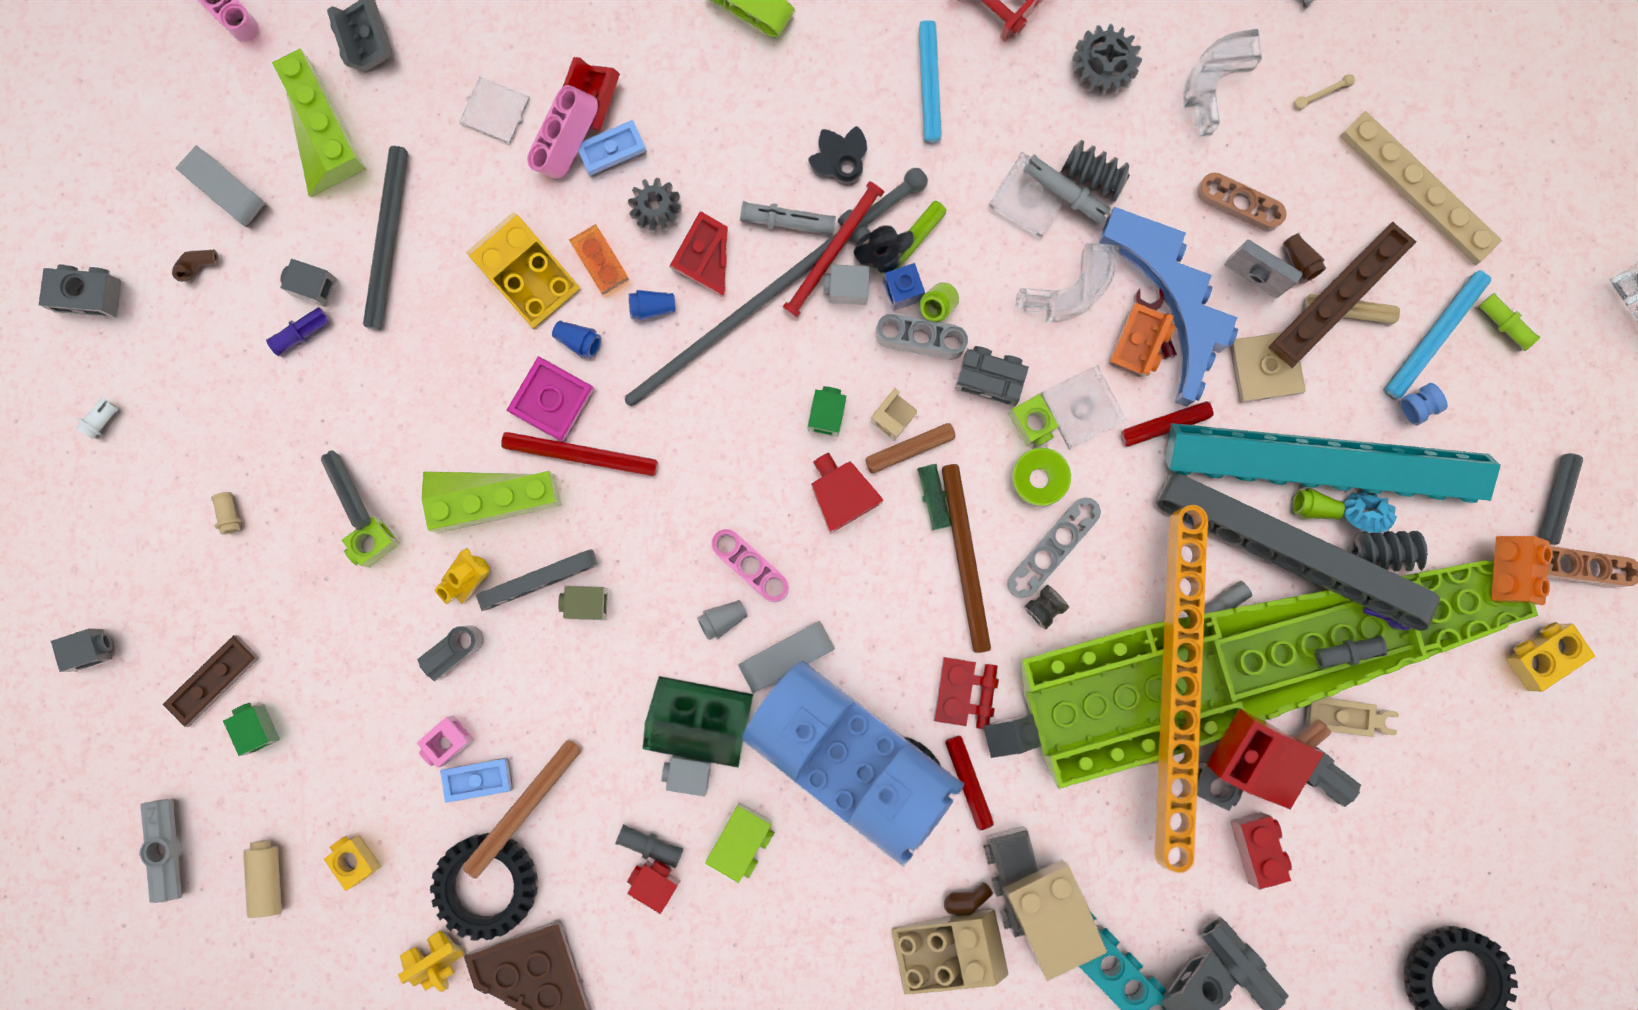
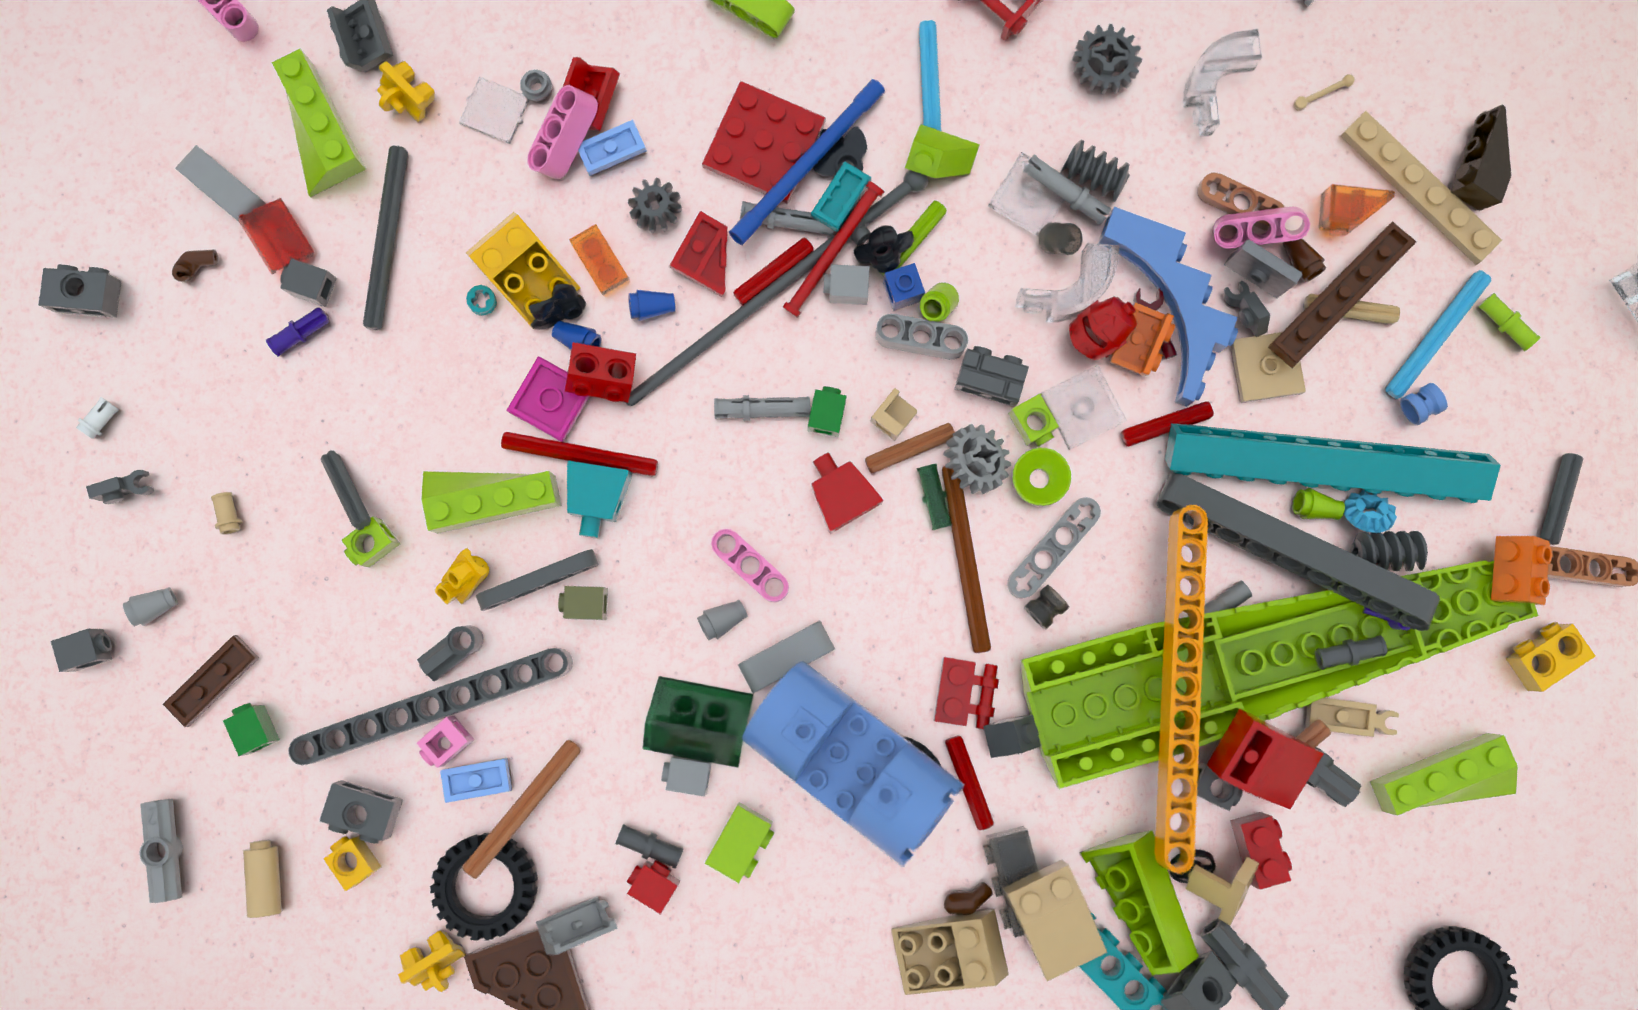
(114, 489): none -> dark grey plate
(148, 606): none -> light grey cone
(275, 235): none -> clear red plate
(380, 809): none -> dark grey brick
(399, 94): none -> yellow hips
(416, 708): none -> dark grey beam
(472, 297): none -> teal bush
(532, 77): none -> light grey plate
(562, 305): none -> black plate
(575, 926): none -> light grey hinge
(595, 494): none -> teal torso
(600, 368): none -> red brick
(753, 219): none -> blue piece
(761, 138): none -> red plate
(761, 407): none -> light grey pin
(773, 271): none -> red axle
(840, 196): none -> teal plate
(940, 154): none -> lime slope
(977, 459): none -> light grey gear
(1060, 238): none -> clear smoke wheel
(1110, 323): none -> red helmet
(1144, 900): none -> lime wedge
(1214, 889): none -> tan piece
(1252, 312): none -> dark grey plate
(1275, 233): none -> bright pink beam
(1349, 206): none -> clear orange slope
(1461, 773): none -> lime wedge
(1486, 162): none -> dark brown slope

